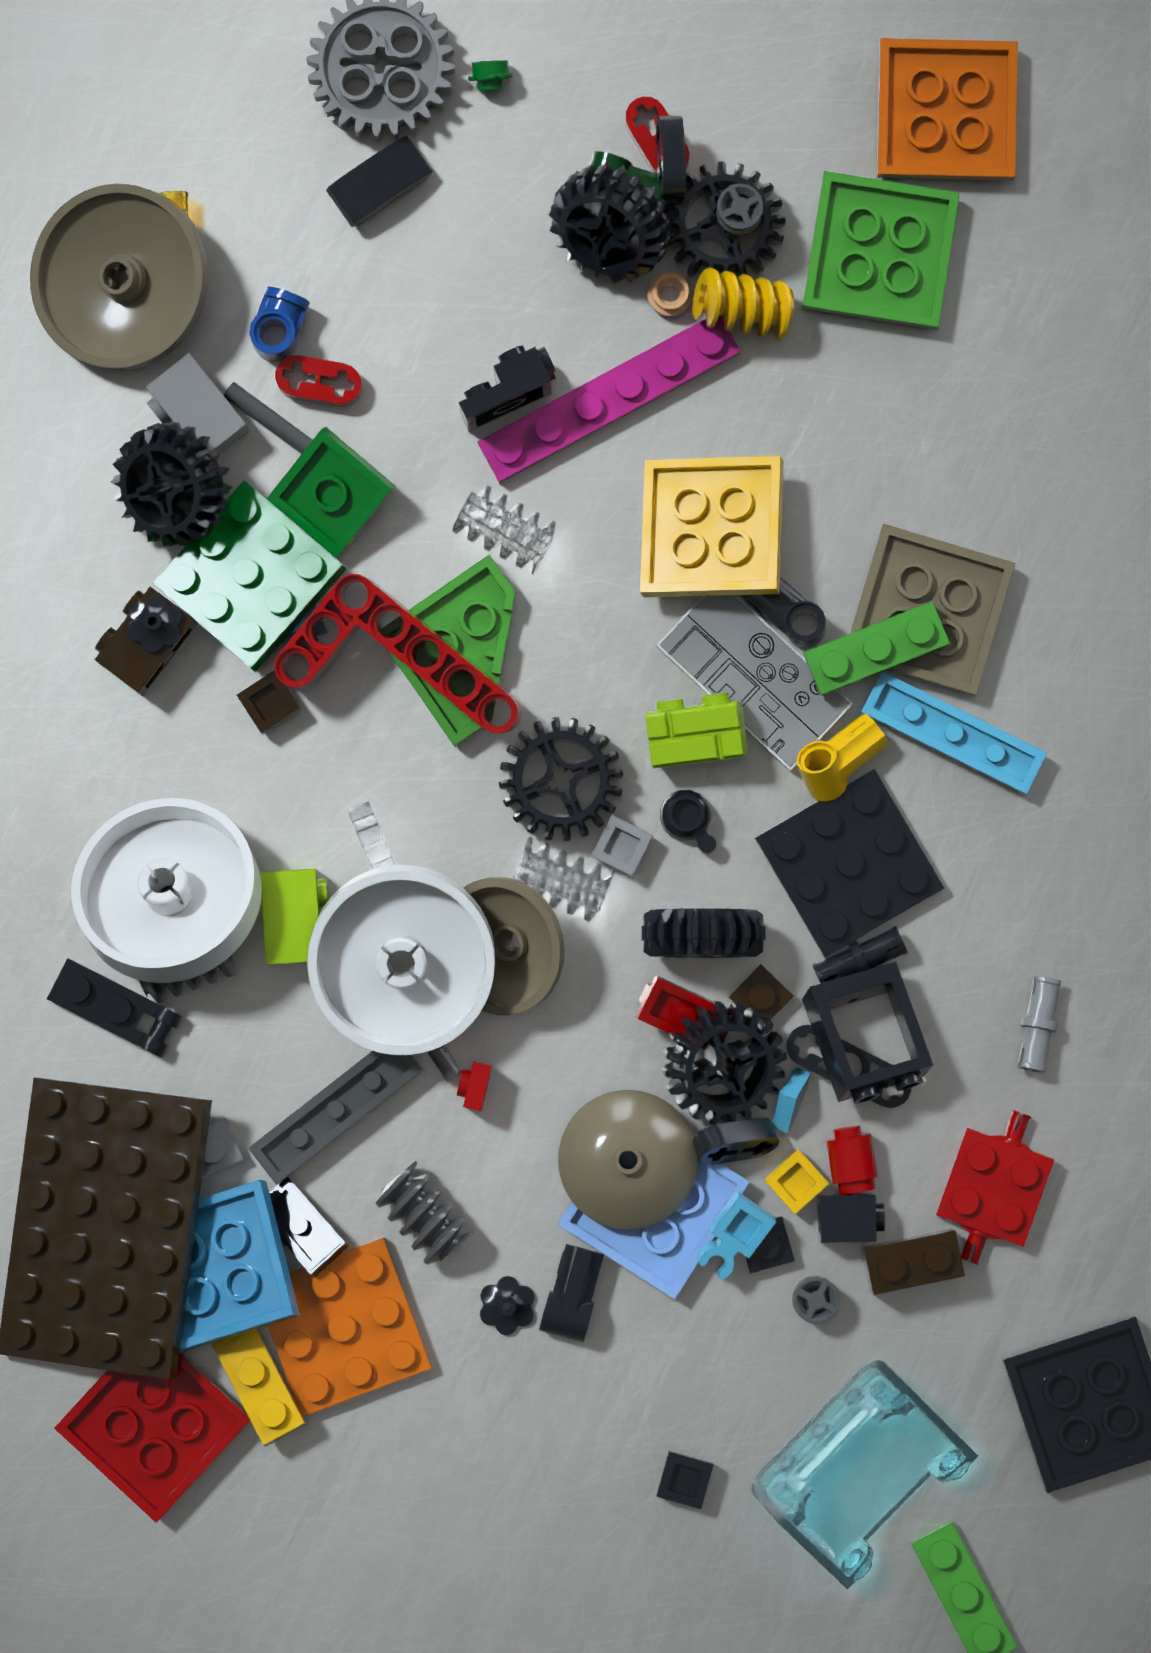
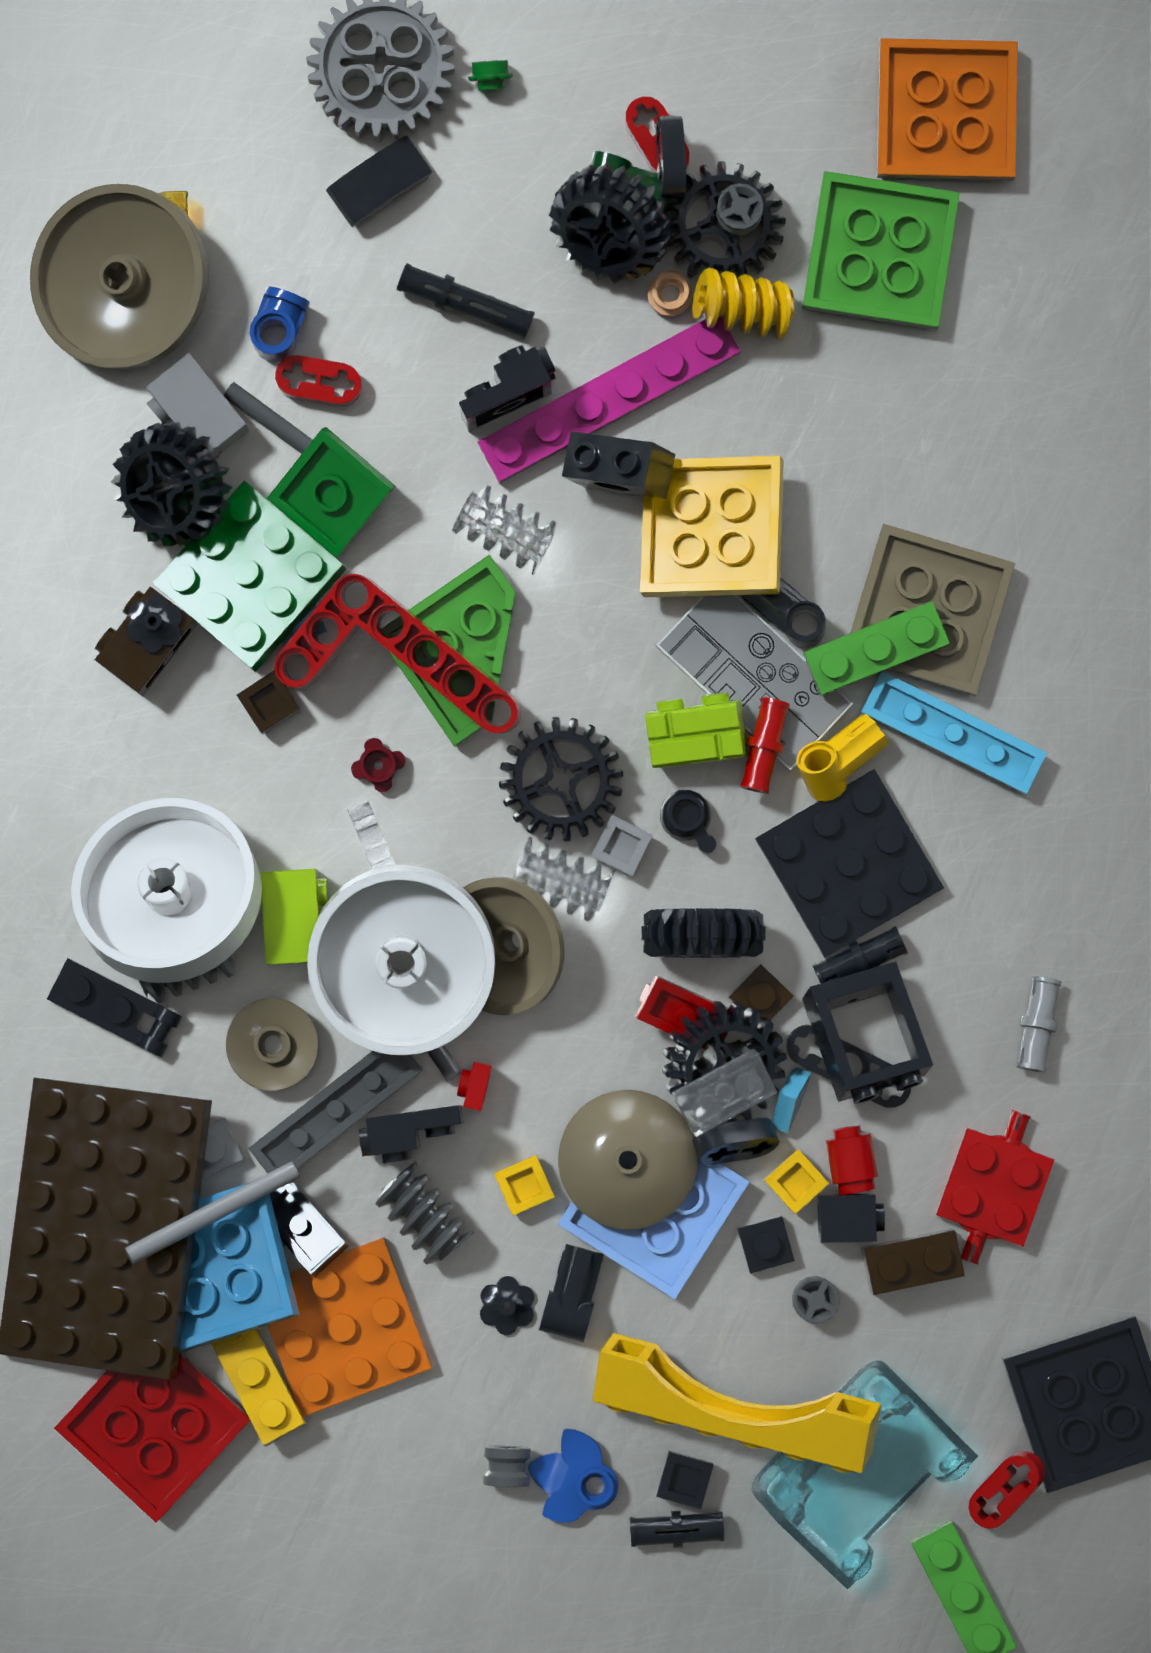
(212, 1212): none -> light grey bar
(247, 1044): none -> dark tan dish
(375, 752): none -> dark red plate
(398, 1133): none -> black plate
(414, 281): none -> black pin
(506, 1466): none -> dark grey wheel
(524, 1185): none -> yellow plate
(566, 1476): none -> blue plate
(618, 465): none -> black brick
(645, 1381): none -> yellow arch
(709, 1529): none -> black pin
(724, 1092): none -> clear plate
(738, 1229): medium azure plate -> none
(765, 745): none -> red pin
(998, 1482): none -> red beam

